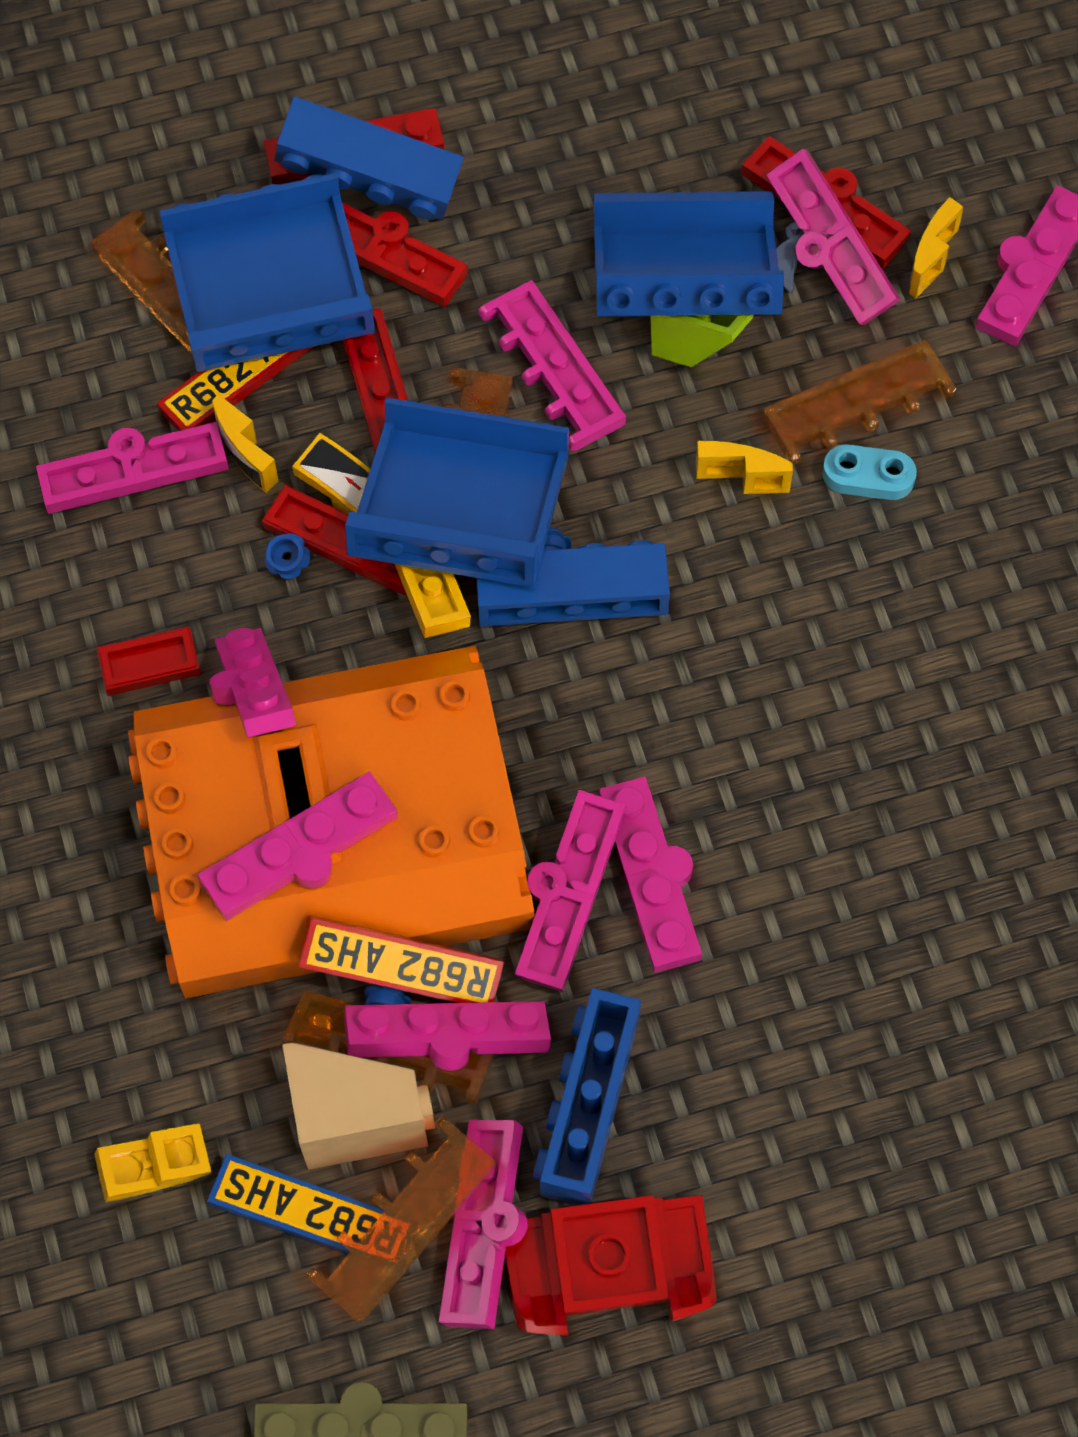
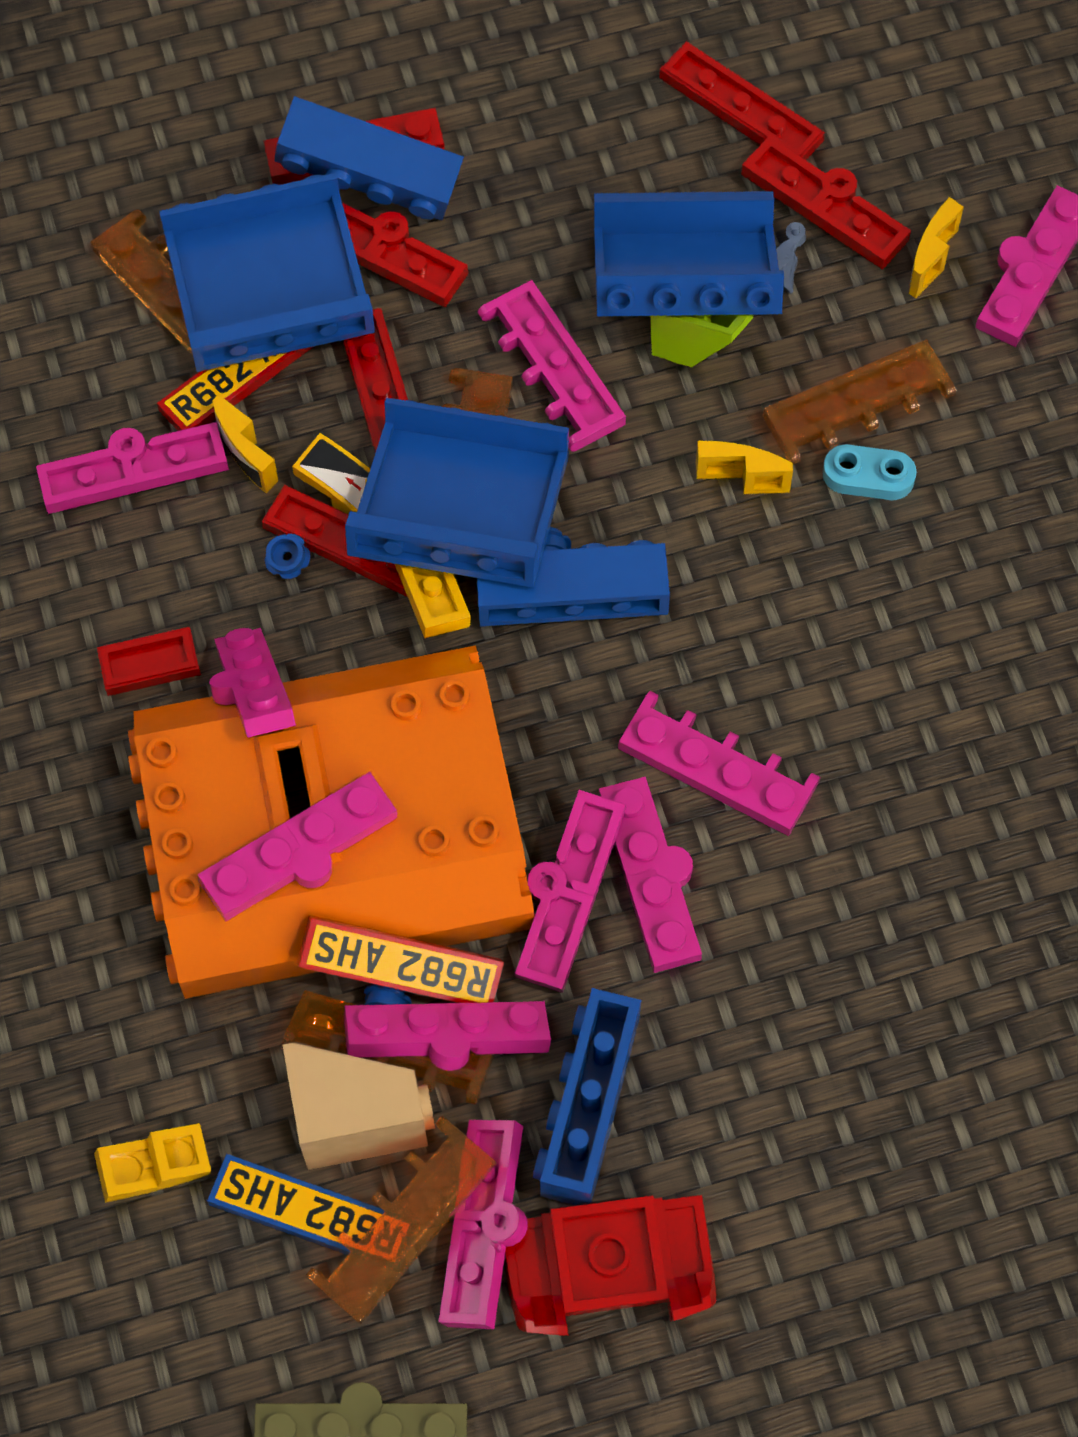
(716, 767): none -> dark pink hinge
(738, 101): none -> red tile
(832, 238): dark pink hinge -> none

